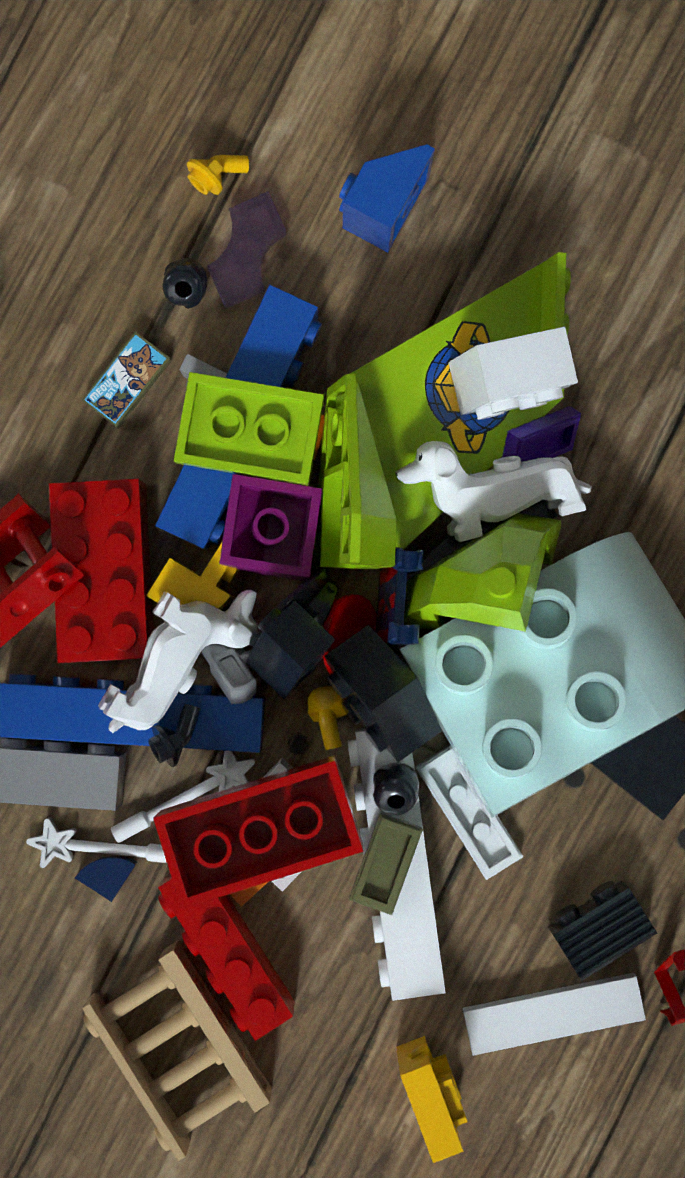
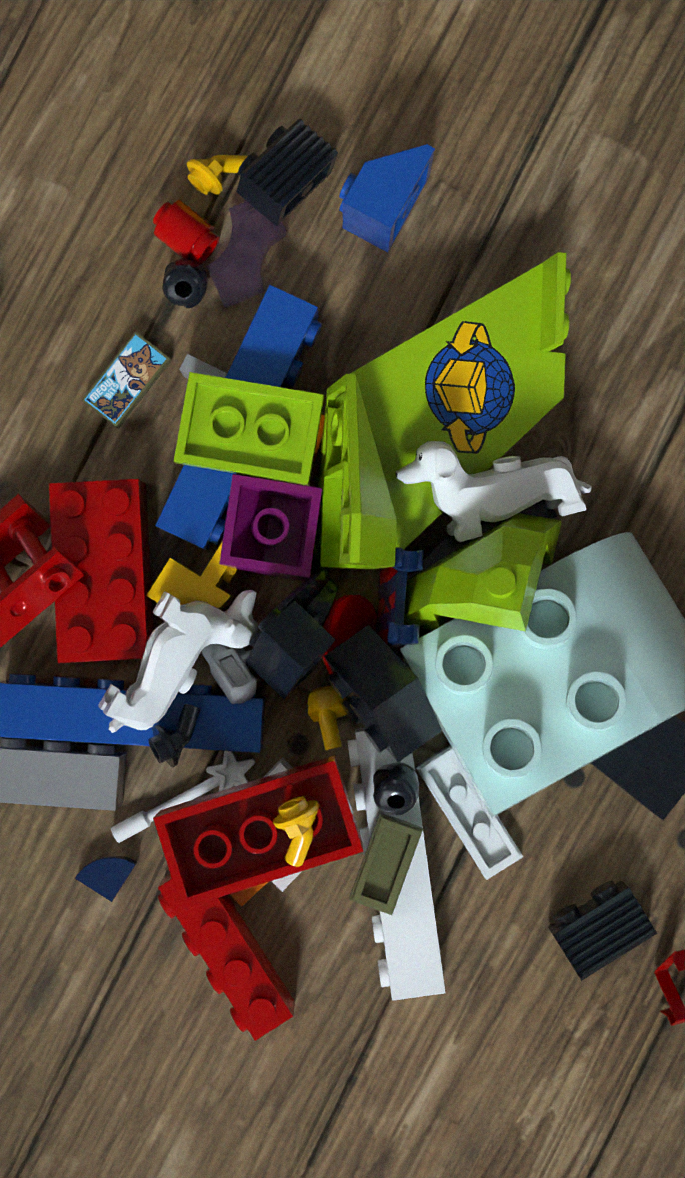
(60, 844): white piece -> none
(185, 231): none -> red brick
(221, 1047): tan fence -> none
(285, 171): none -> black brick
(297, 819): none -> yellow plate
(432, 1097): yellow brick -> none
(513, 373): white brick -> none
(544, 437): dark purple tile -> none
(554, 1013): white tile -> none

